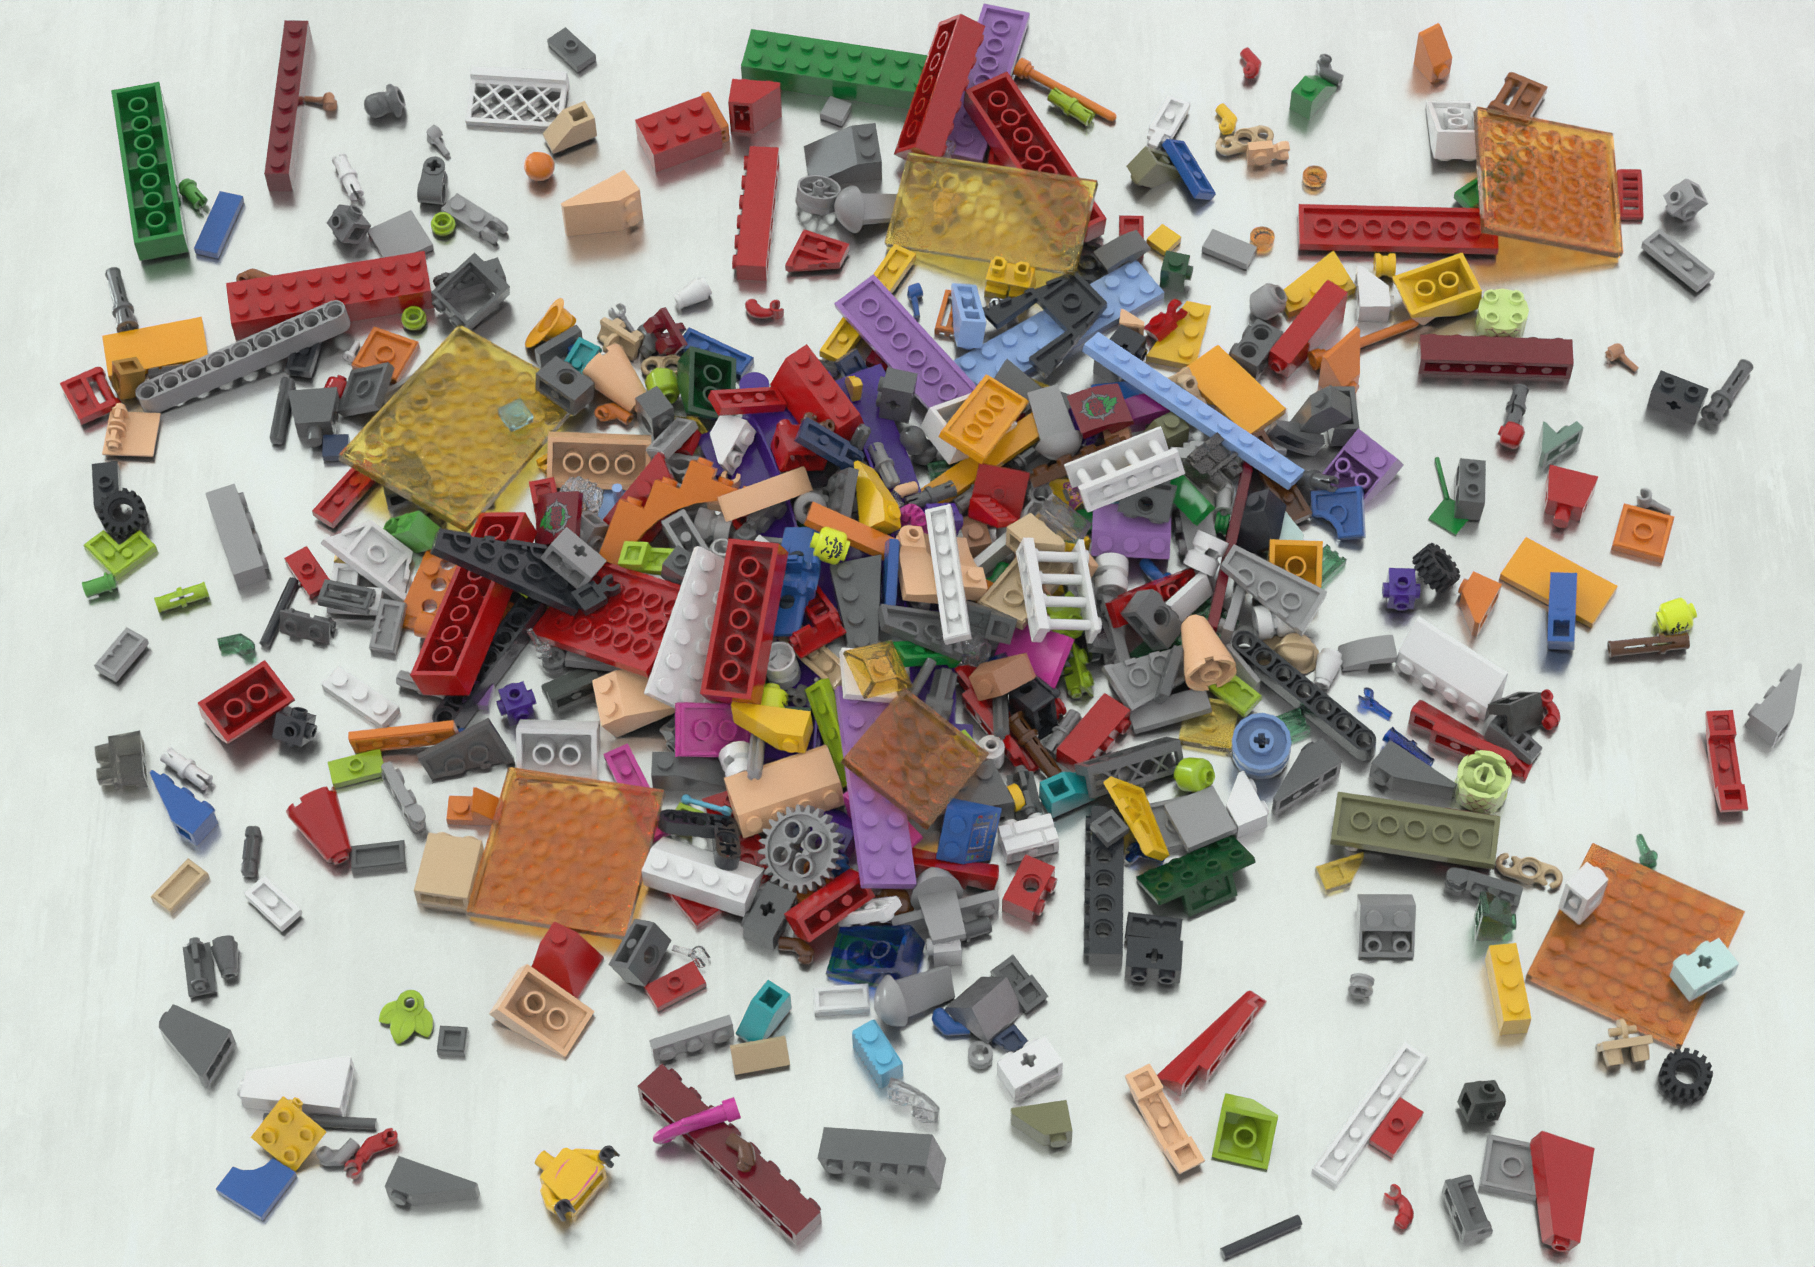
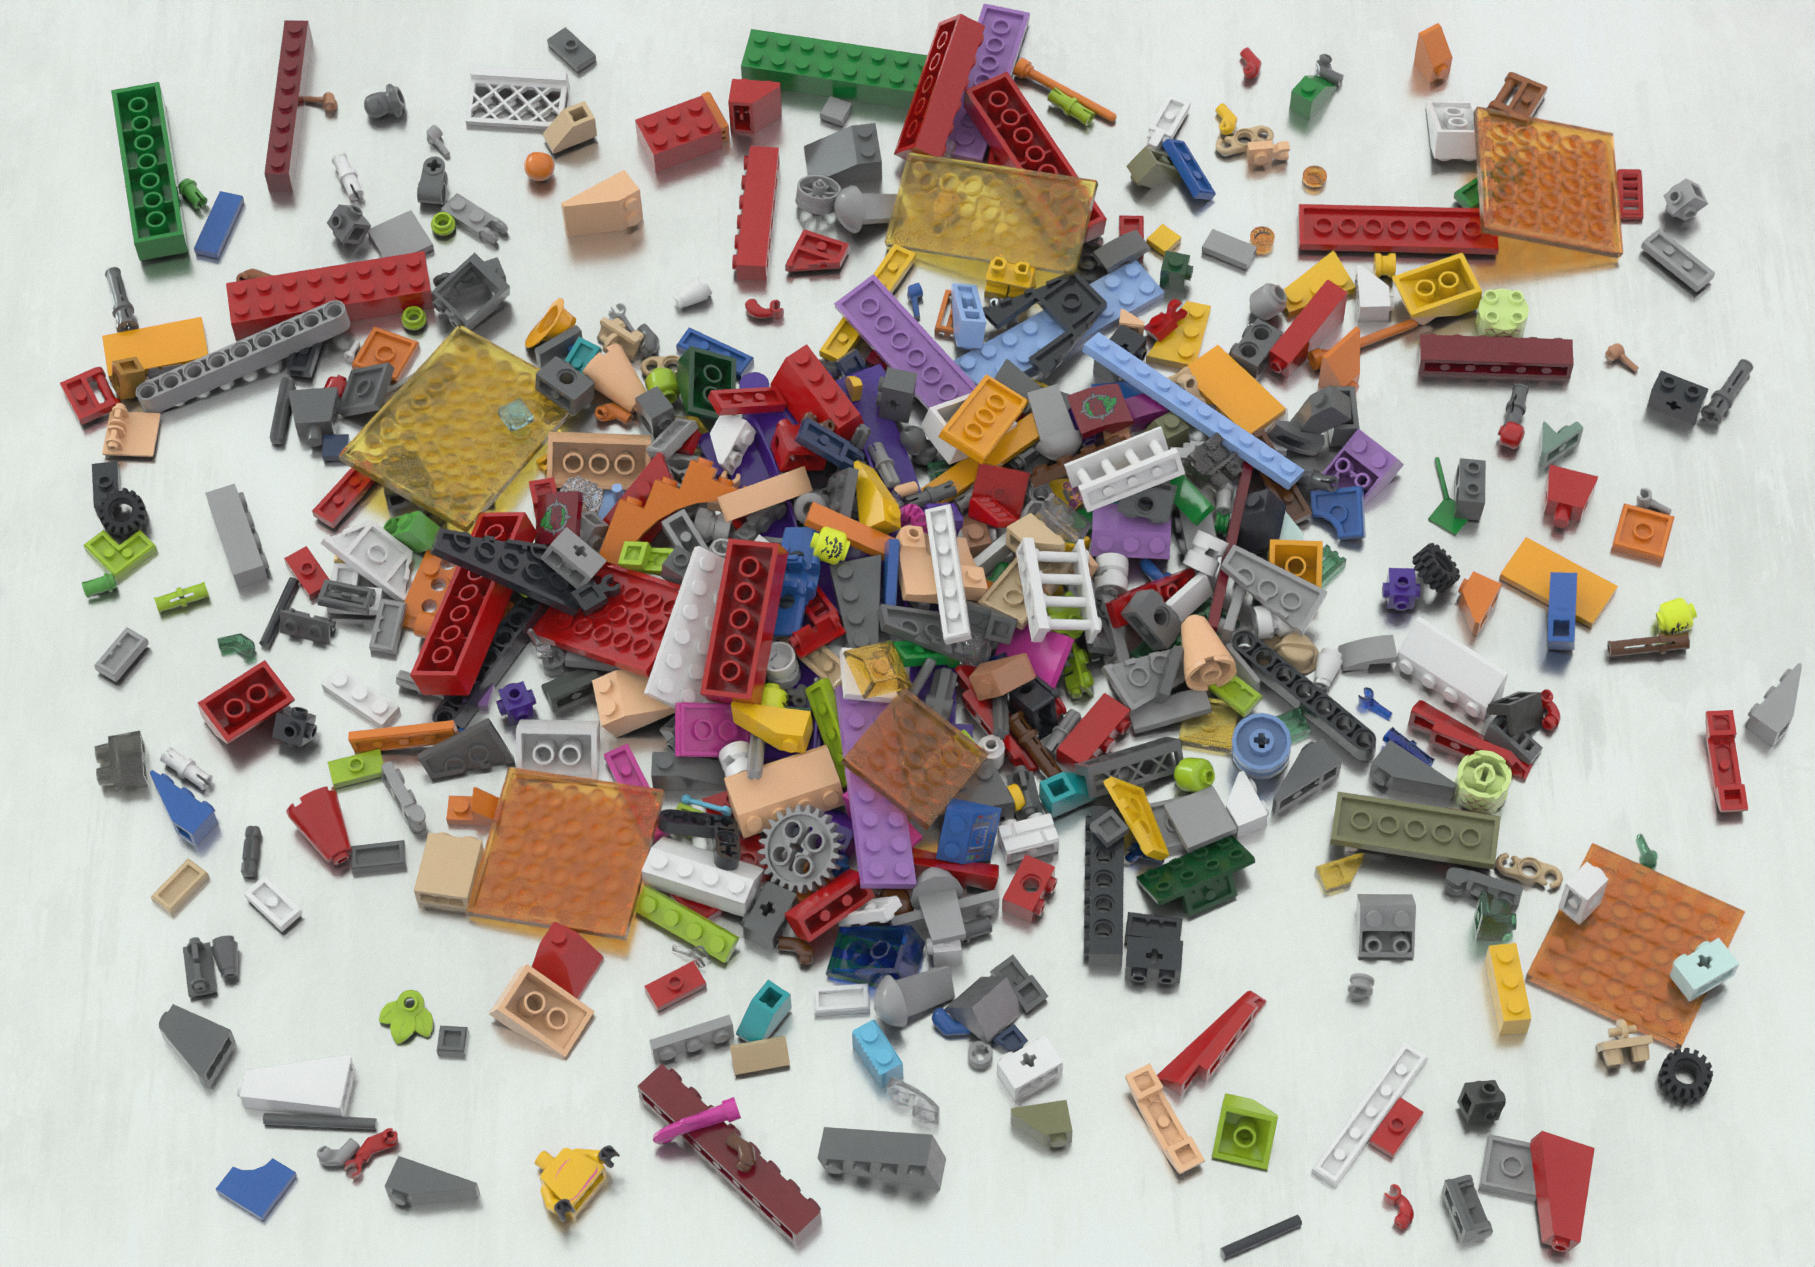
(288, 1133): yellow hinge -> none
(640, 952): dark grey brick -> none
(670, 342): dark red hips -> none
(686, 923): none -> lime plate

